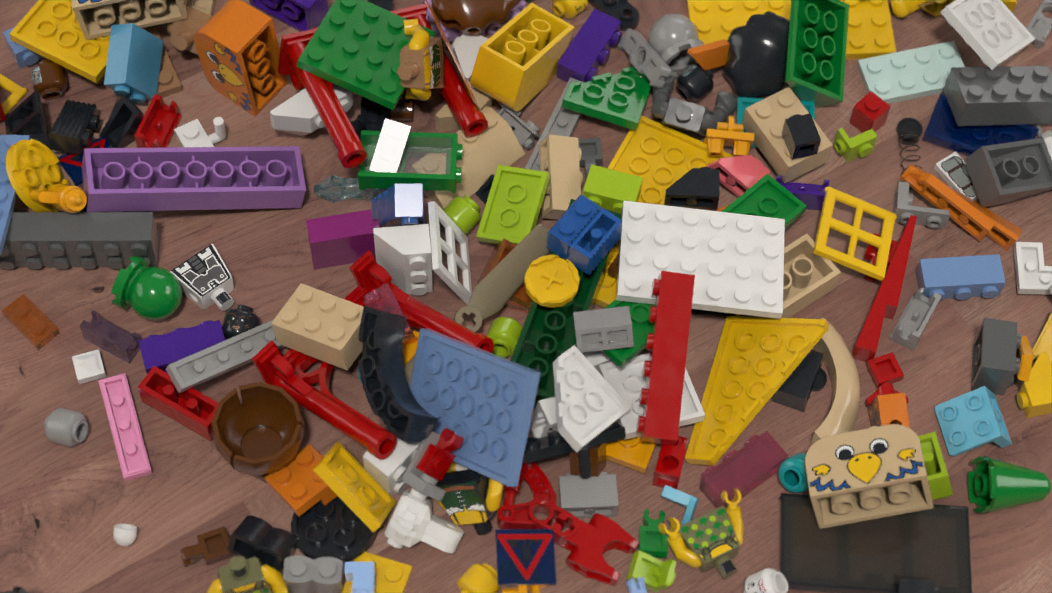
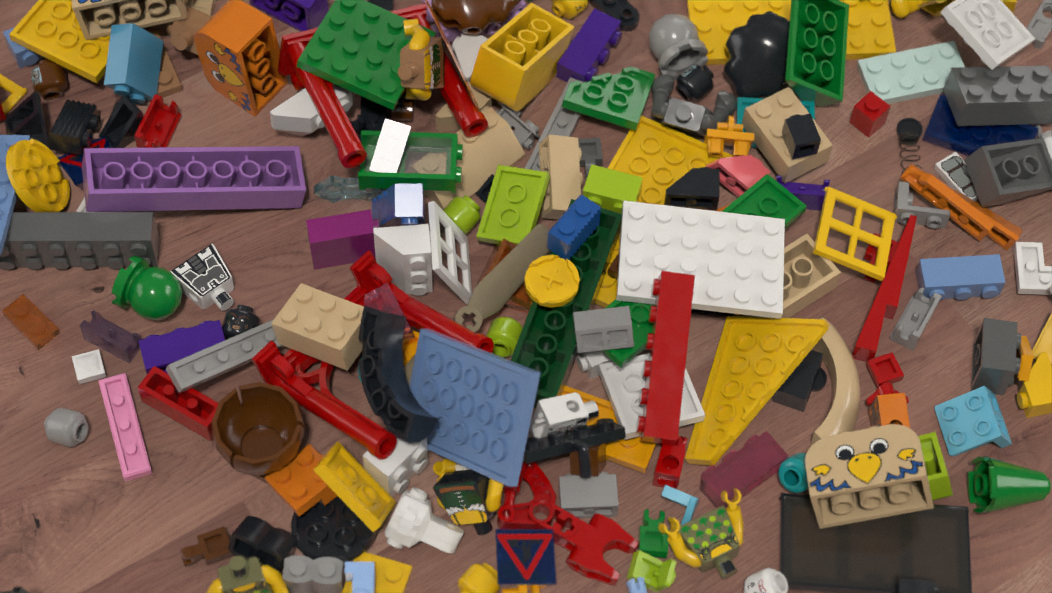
(62, 197): light orange piece -> none
(125, 534): white hinge -> none
(194, 135): white plate -> none
(418, 480): light grey bracket -> none
(439, 457): red plate -> none
(583, 399): white plate -> none
(595, 241): blue brick -> none
(653, 66): light grey piece -> none
(710, 54): orange tile -> none
(854, 147): lime bracket -> none

